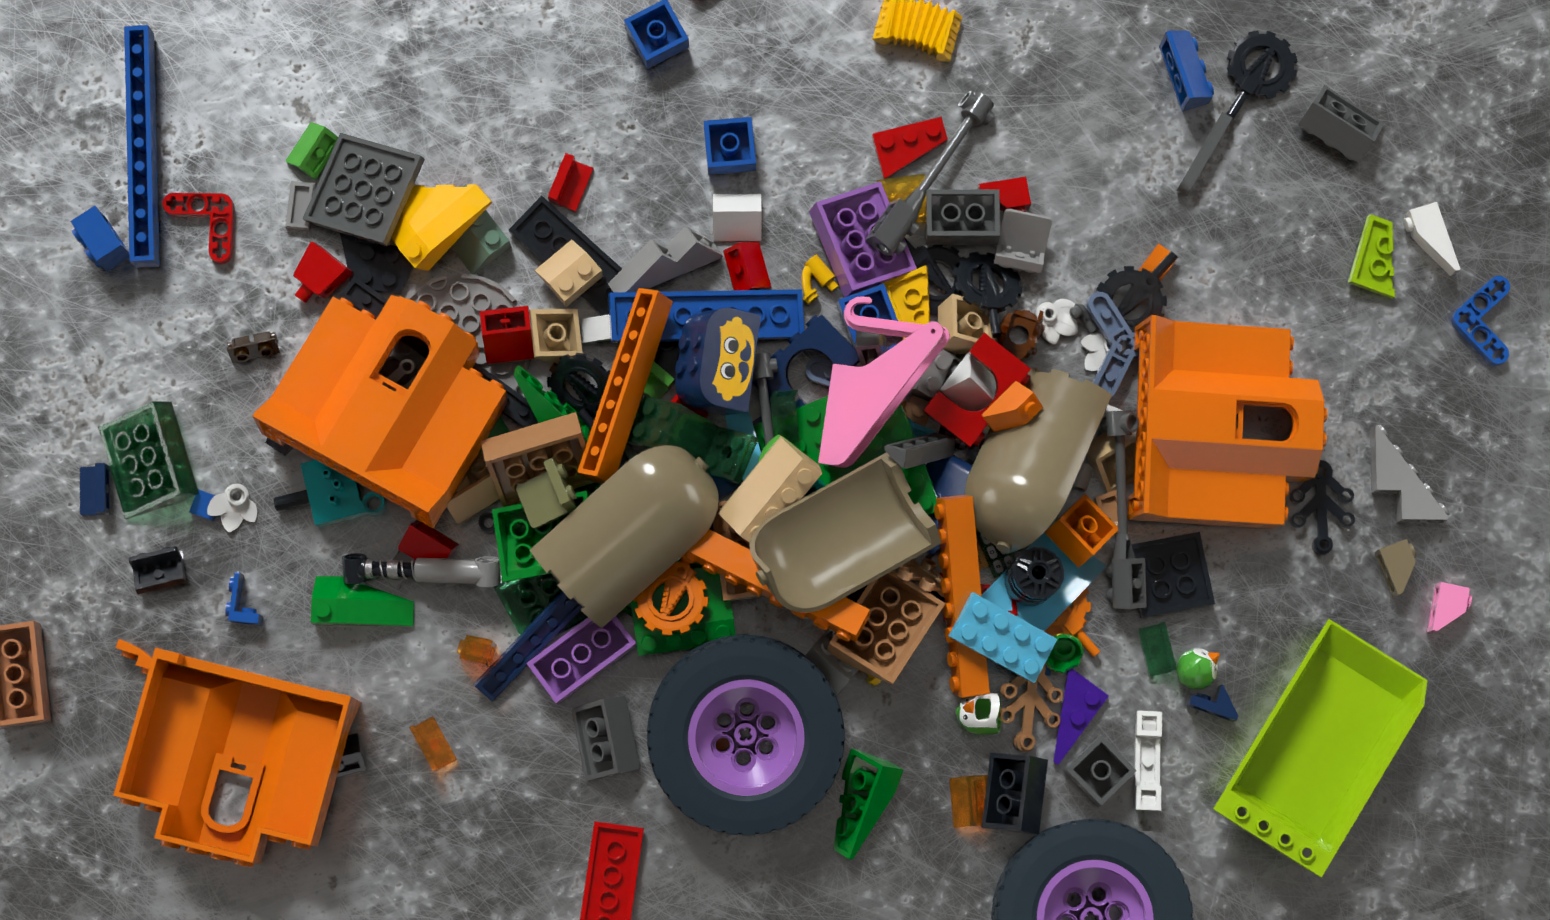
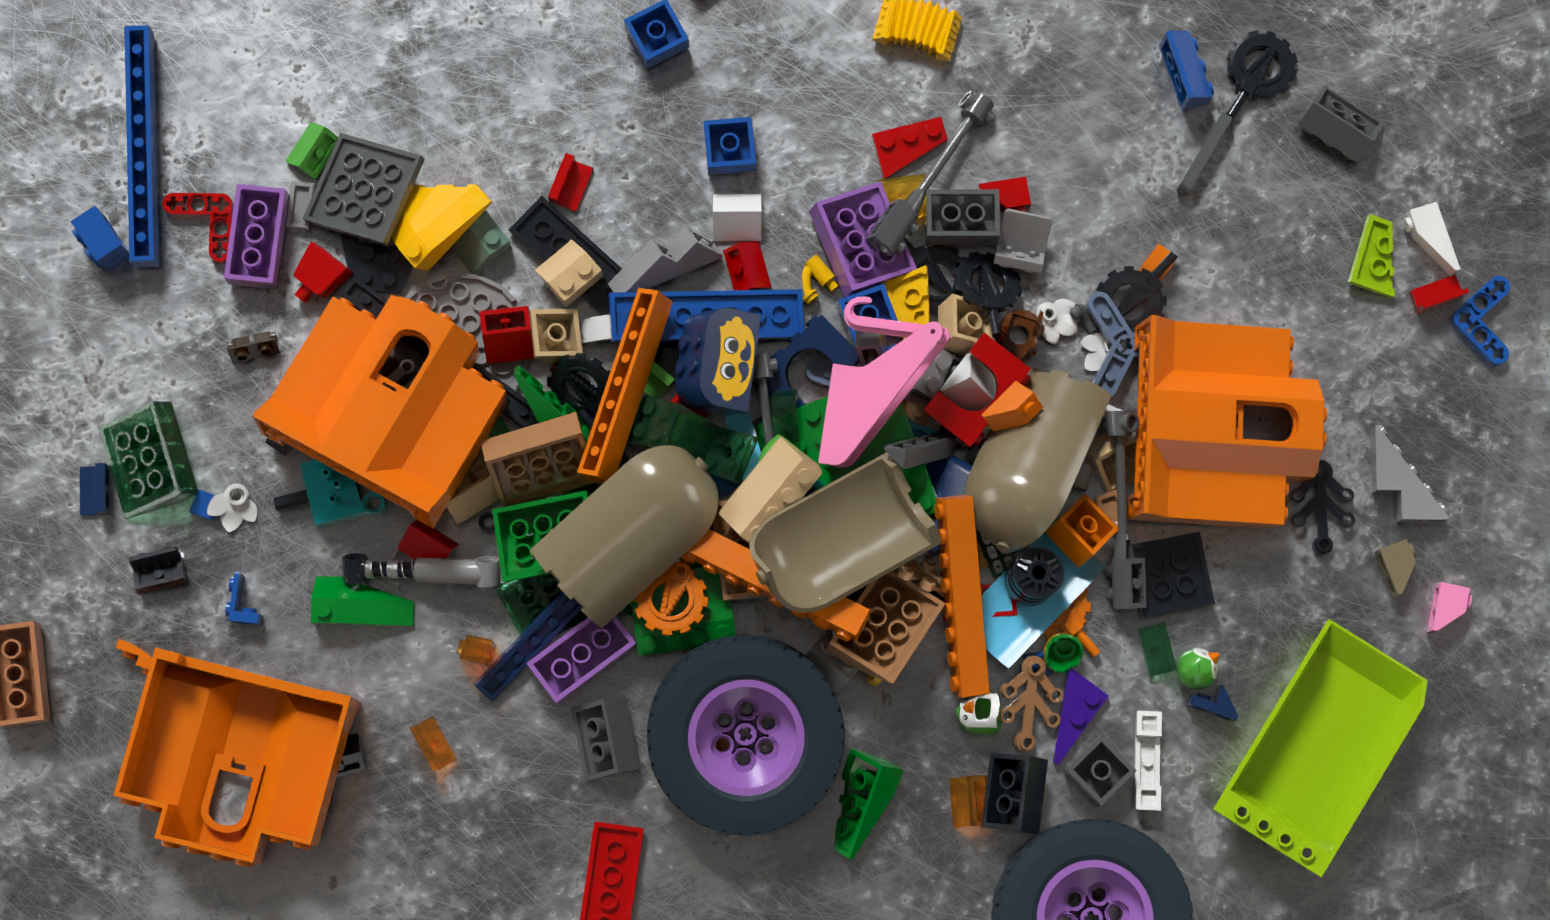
(256, 236): none -> medium lavender brick
(547, 495): olive bracket -> none
(1002, 637): medium azure plate -> none
(1437, 294): none -> red panel

